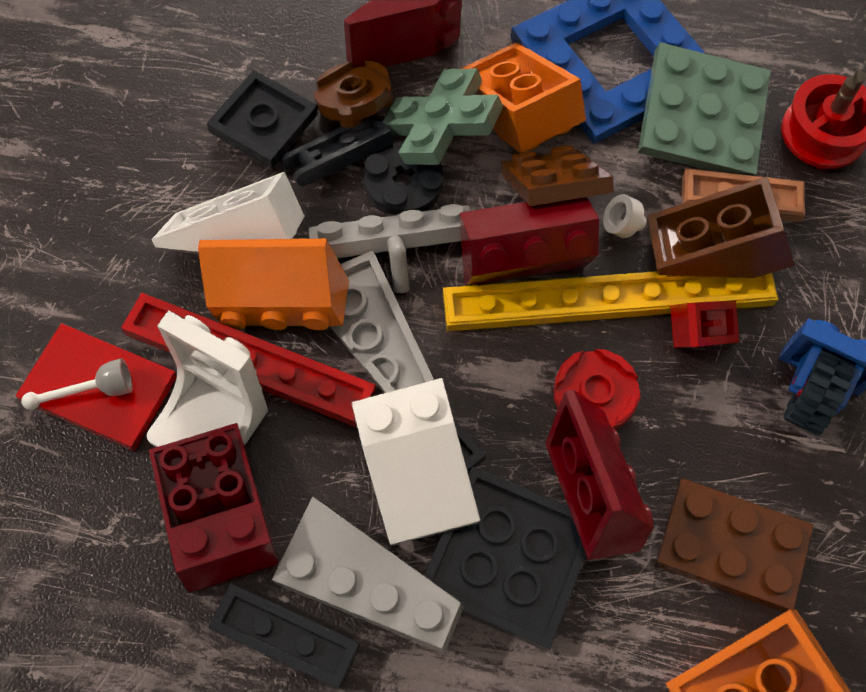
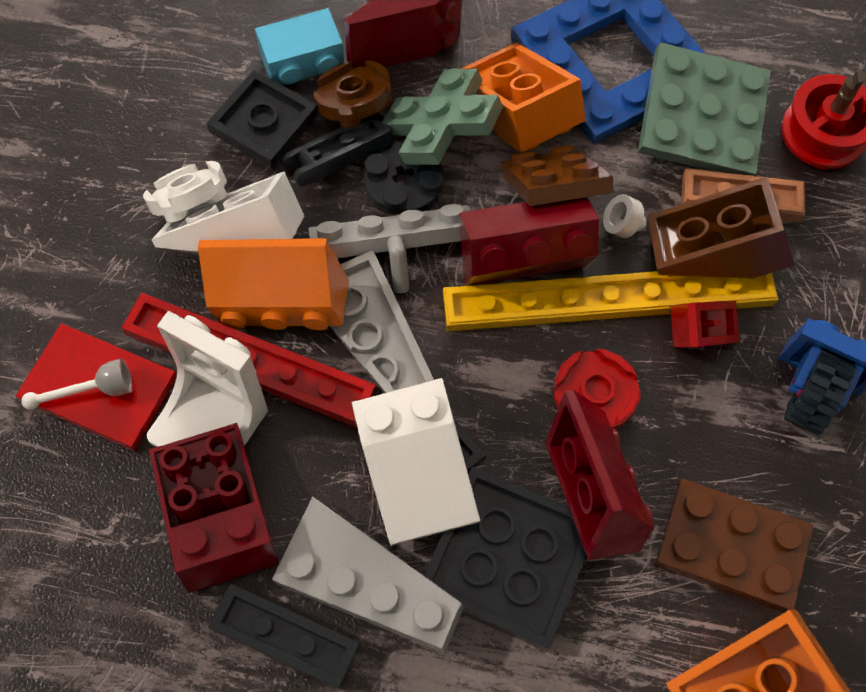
(185, 190): none -> white plate
(300, 47): none -> medium azure brick

